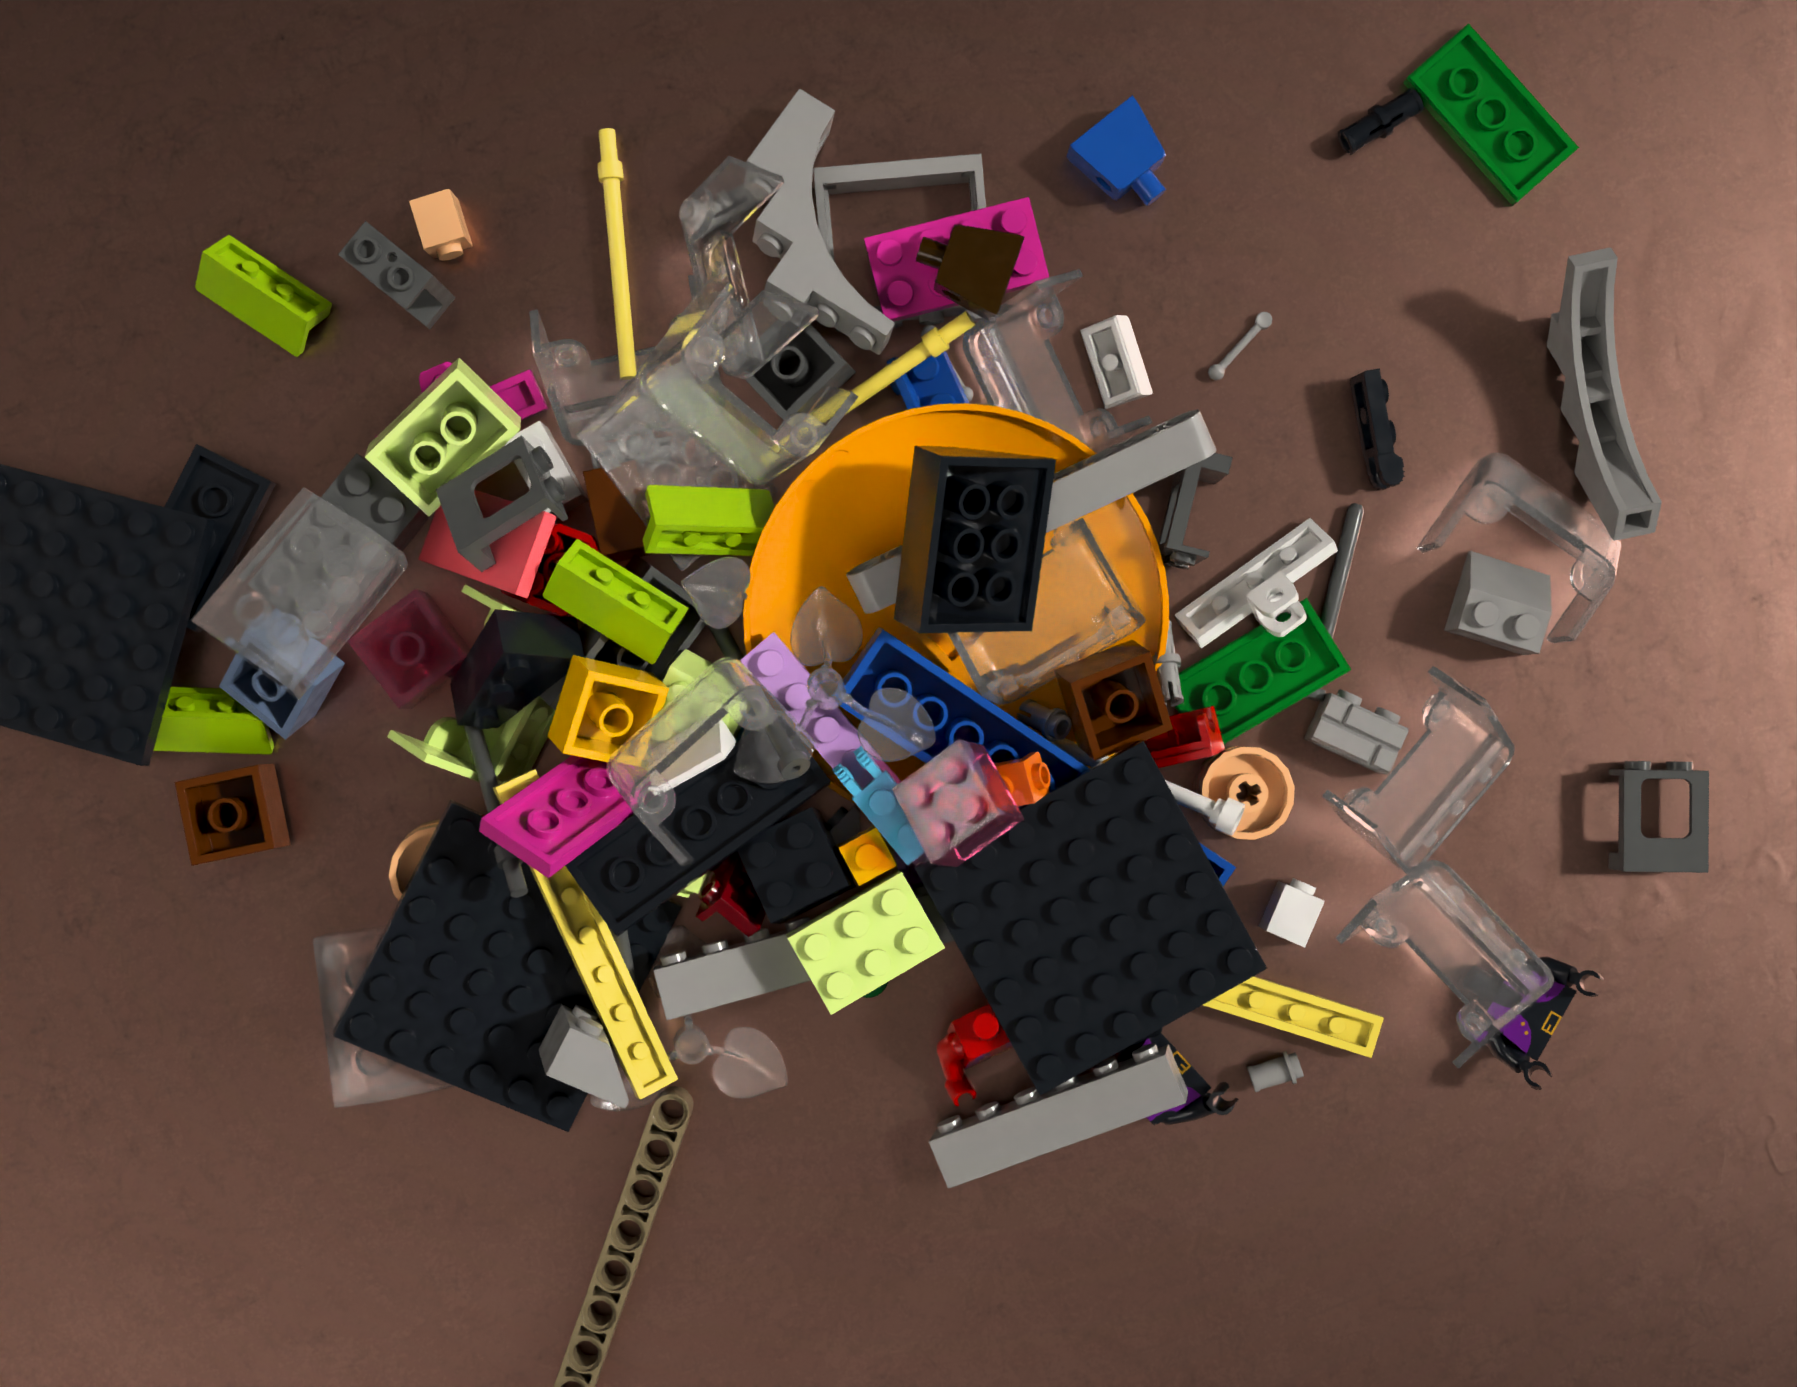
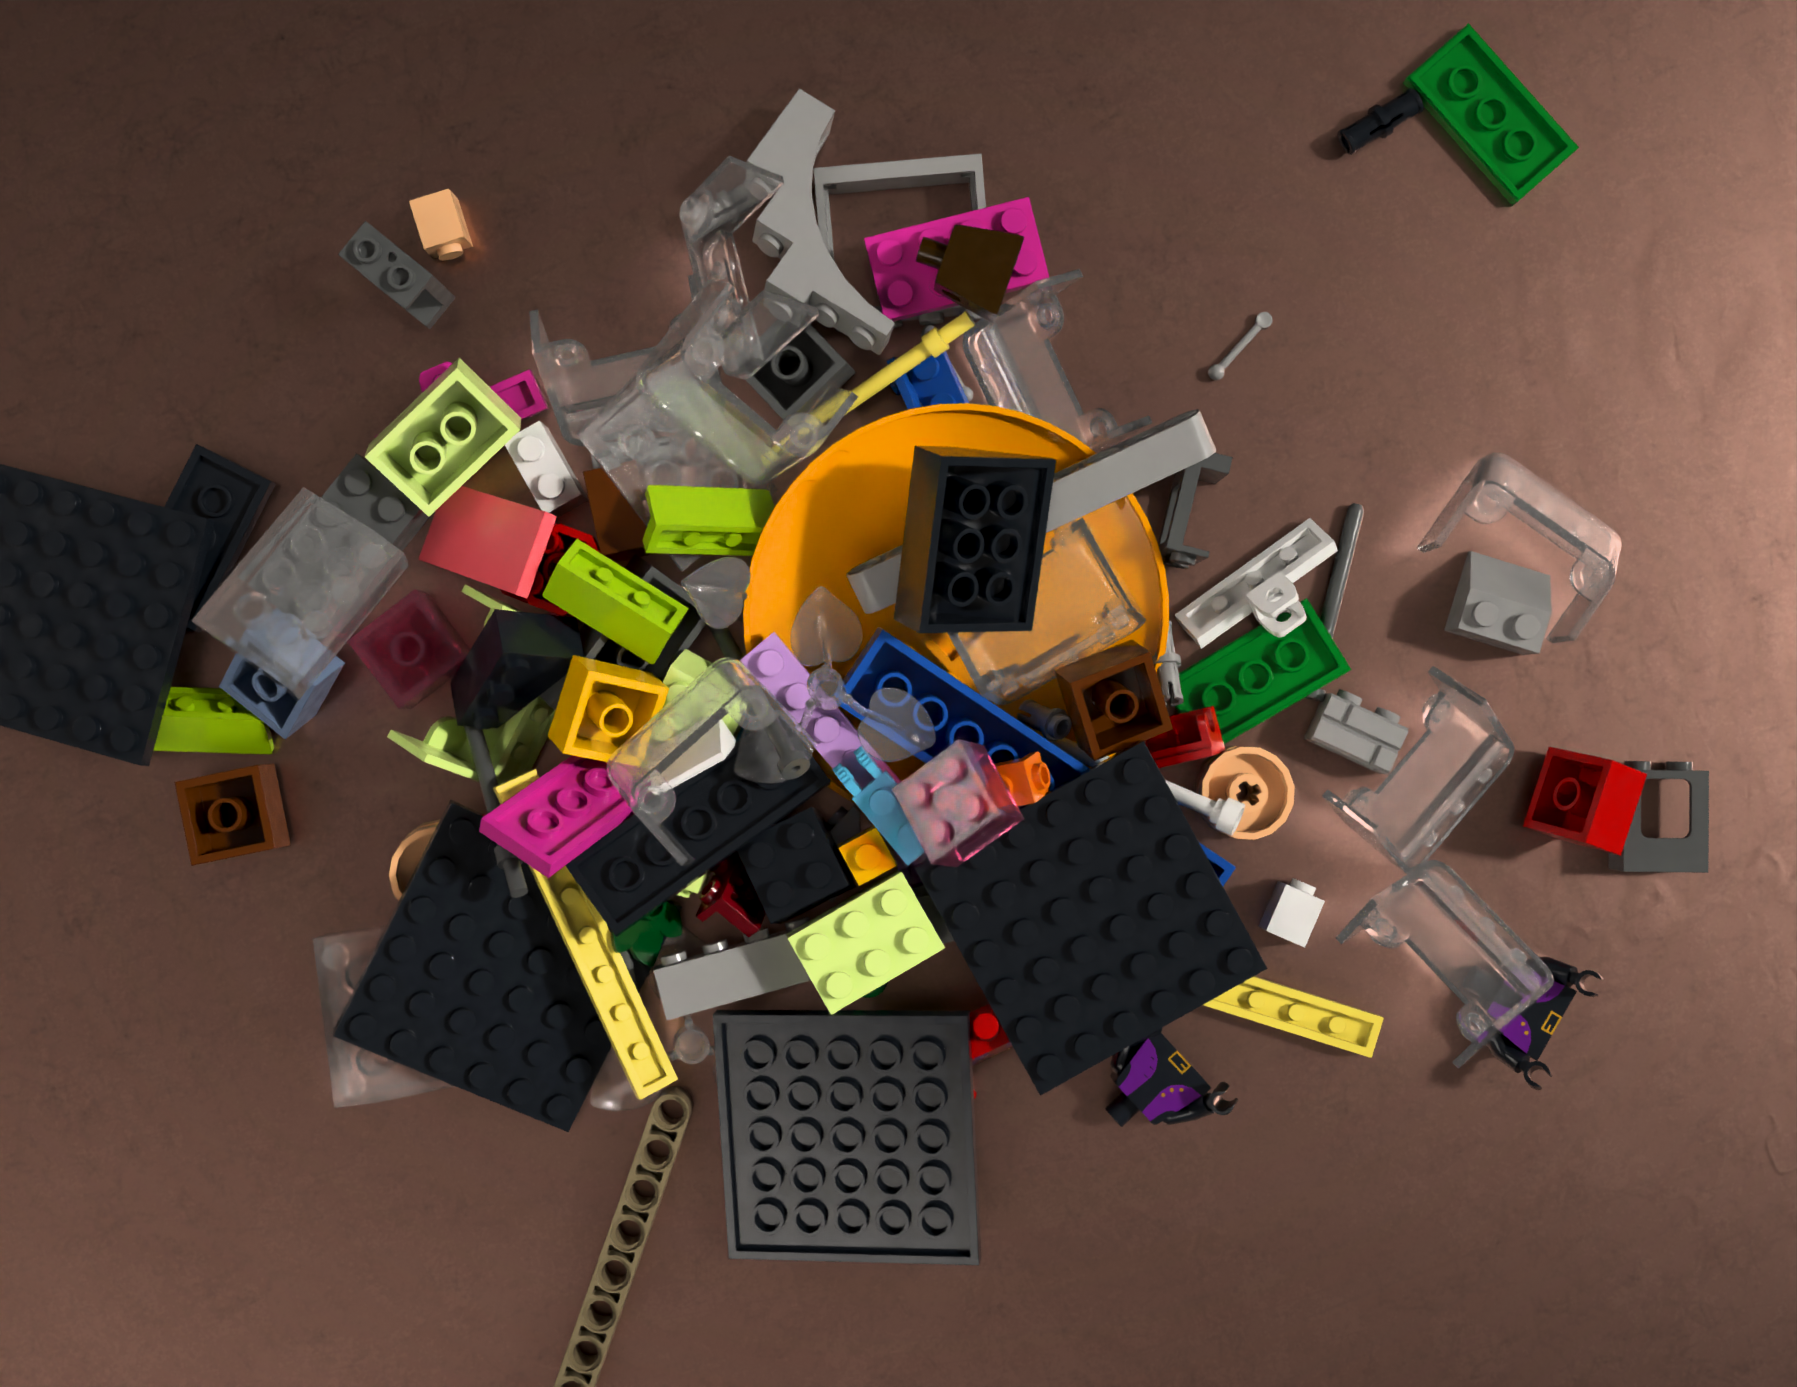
(260, 294): lime panel -> none
(465, 520): dark grey window -> none
(581, 1055): light grey slope -> none
(611, 174): light yellow bar -> none
(646, 936): none -> dark green plate
(848, 1135): none -> black plate
(1063, 1116): light grey brick -> none
(1116, 361): white slope -> none
(1121, 154): blue torso -> none
(1275, 1071): light grey pin -> none
(1376, 430): black hinge -> none
(1585, 800): none -> red brick
(1592, 398): light grey arch -> none

